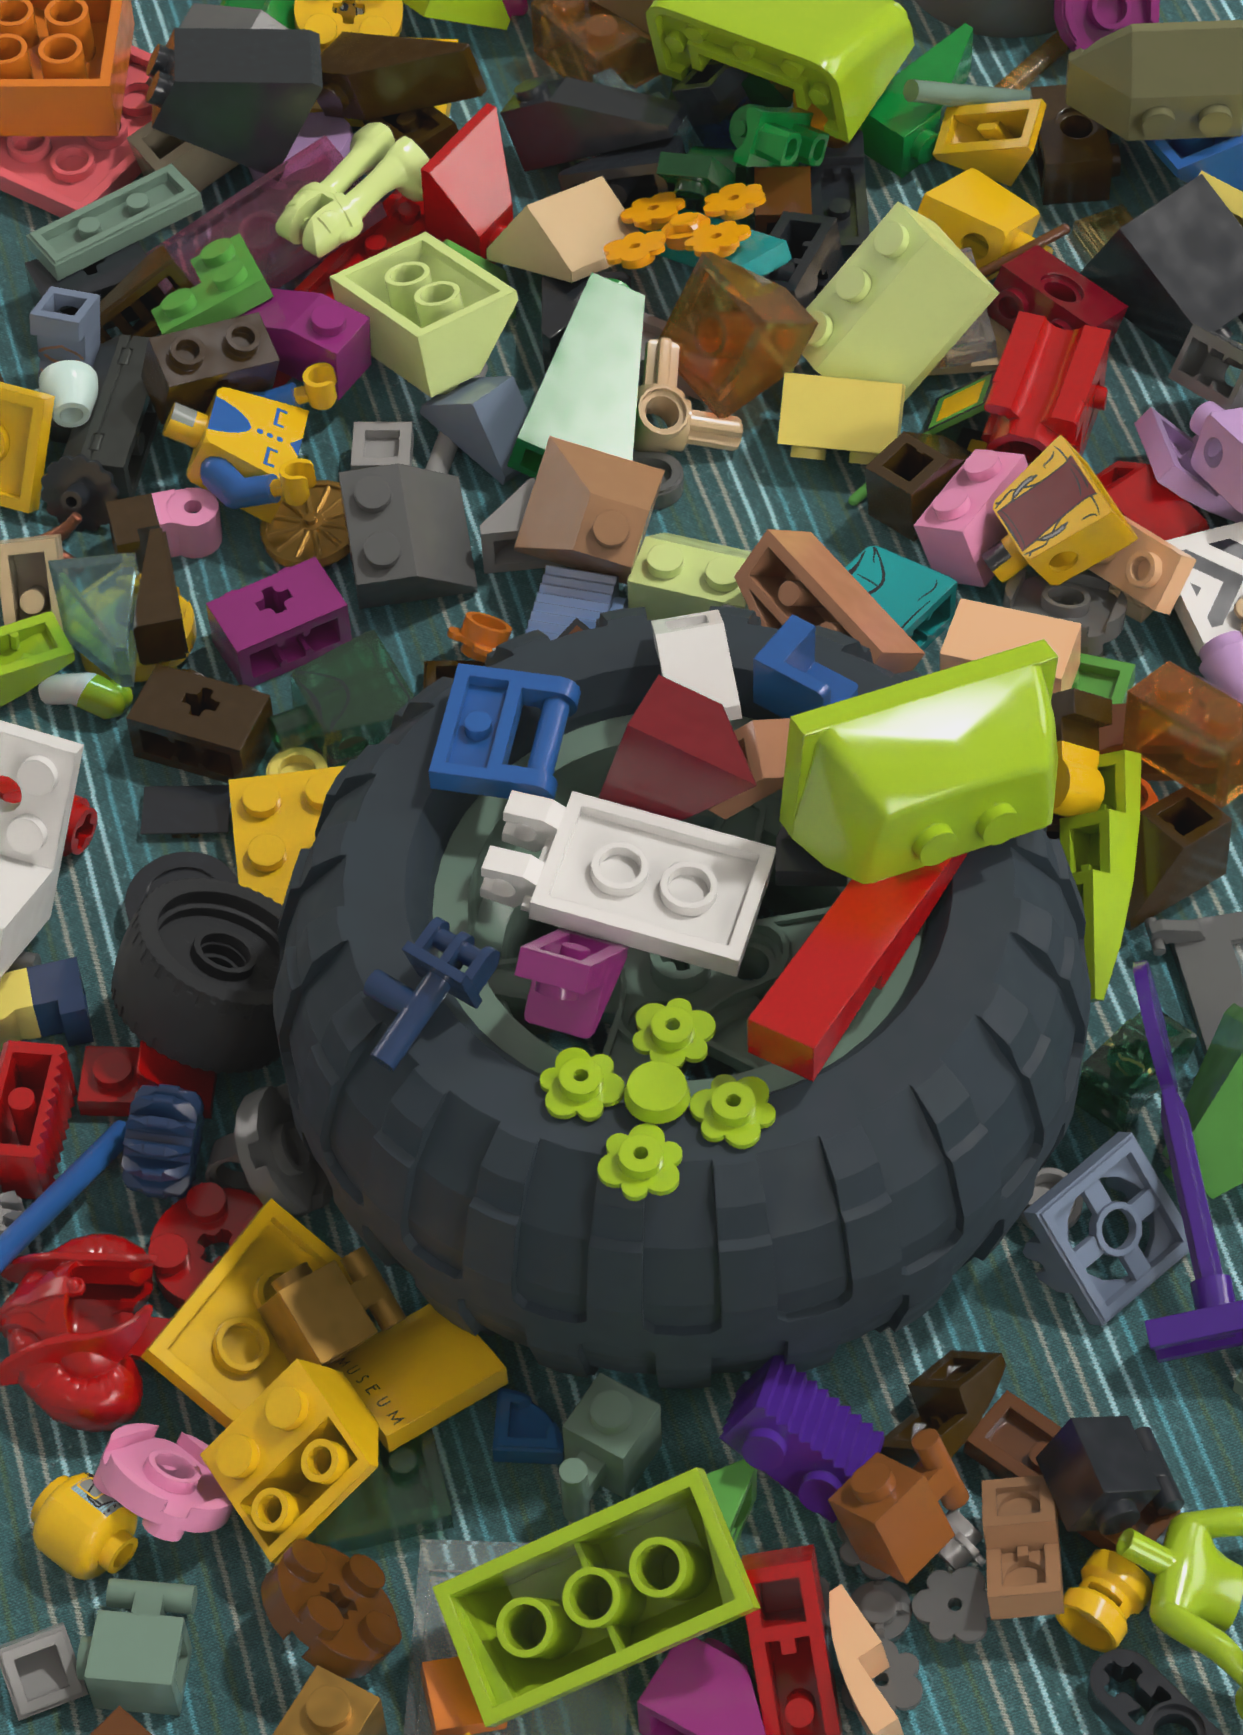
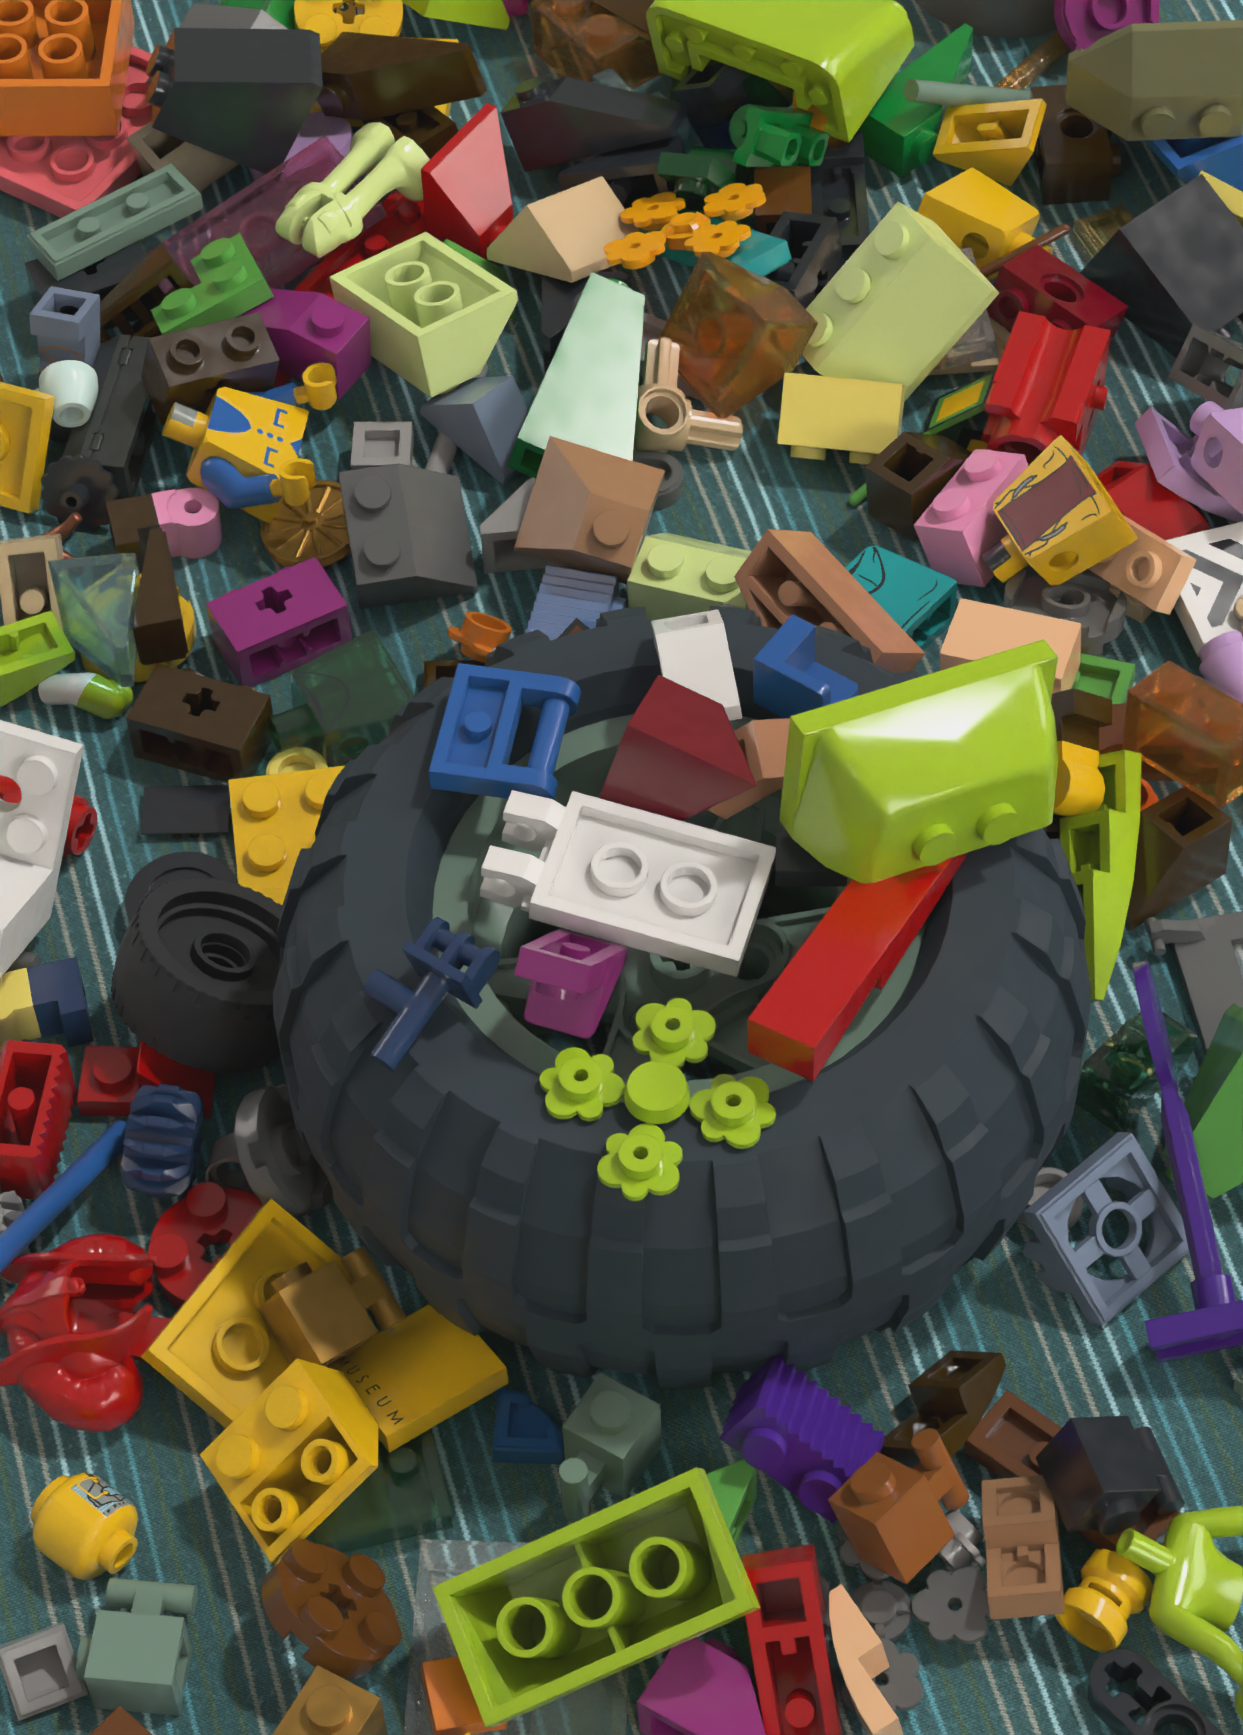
(162, 1482): bright pink plate -> none

